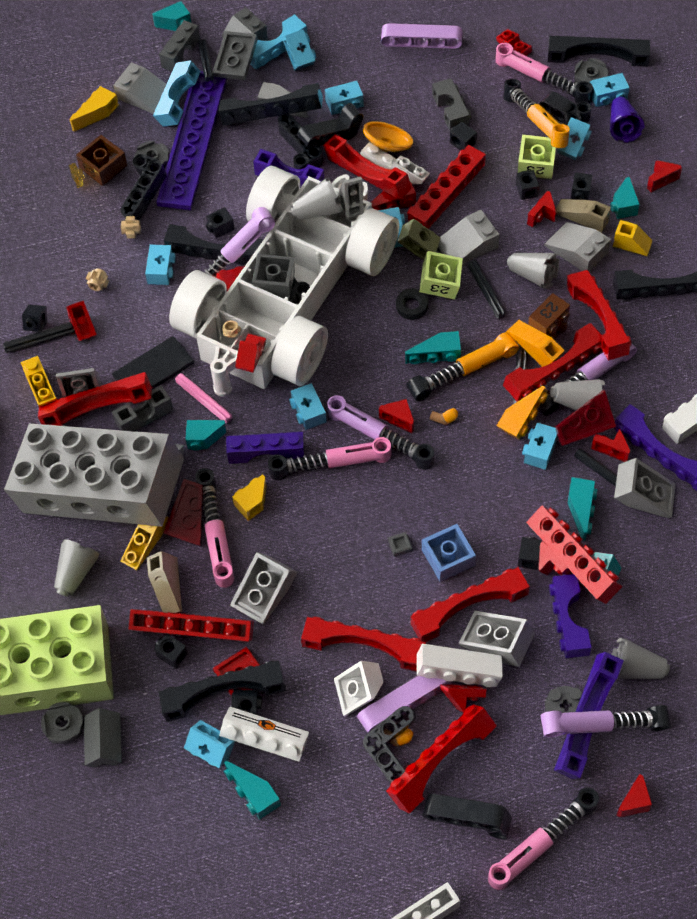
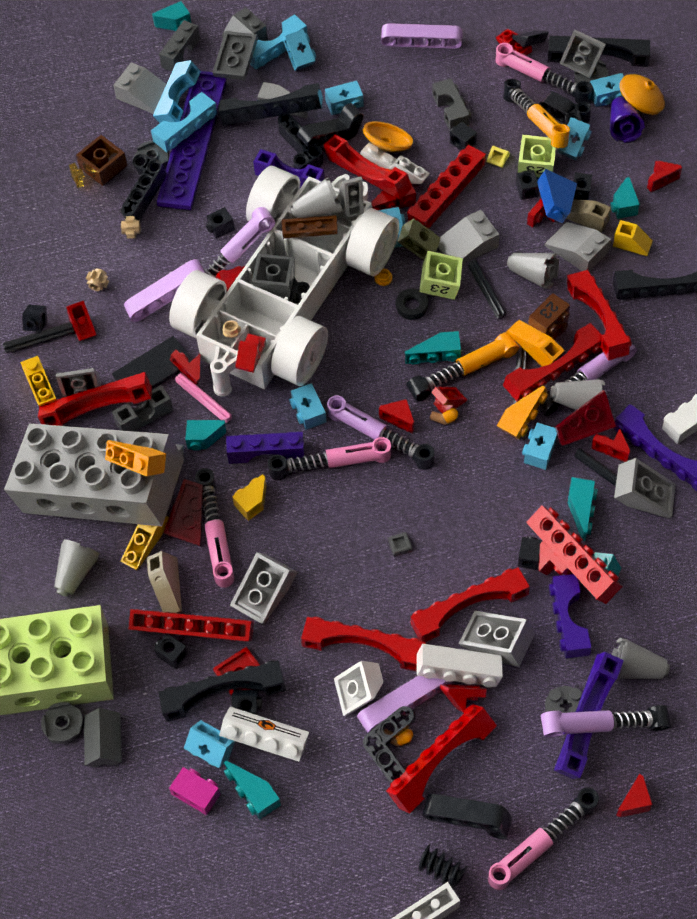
(96, 108): yellow slope -> none
(136, 458): none -> light orange slope
(159, 264): medium azure brick -> none
(160, 292): none -> lavender beam
(170, 134): none -> medium azure arch
(188, 244): black arch -> none
(190, 370): none -> red slope
(195, 790): none -> dark pink brick
(206, 62): black axle -> none
(309, 227): none -> reddish brown plate
(383, 278): none -> light orange plate
(441, 867): none -> black piece
(448, 398): none -> red slope
(448, 552): medium blue brick -> none
(497, 156): none -> light yellow slope
(531, 38): none -> black slope
(556, 195): none -> blue slope
(582, 53): none -> light grey slope
(642, 94): none -> light orange dish

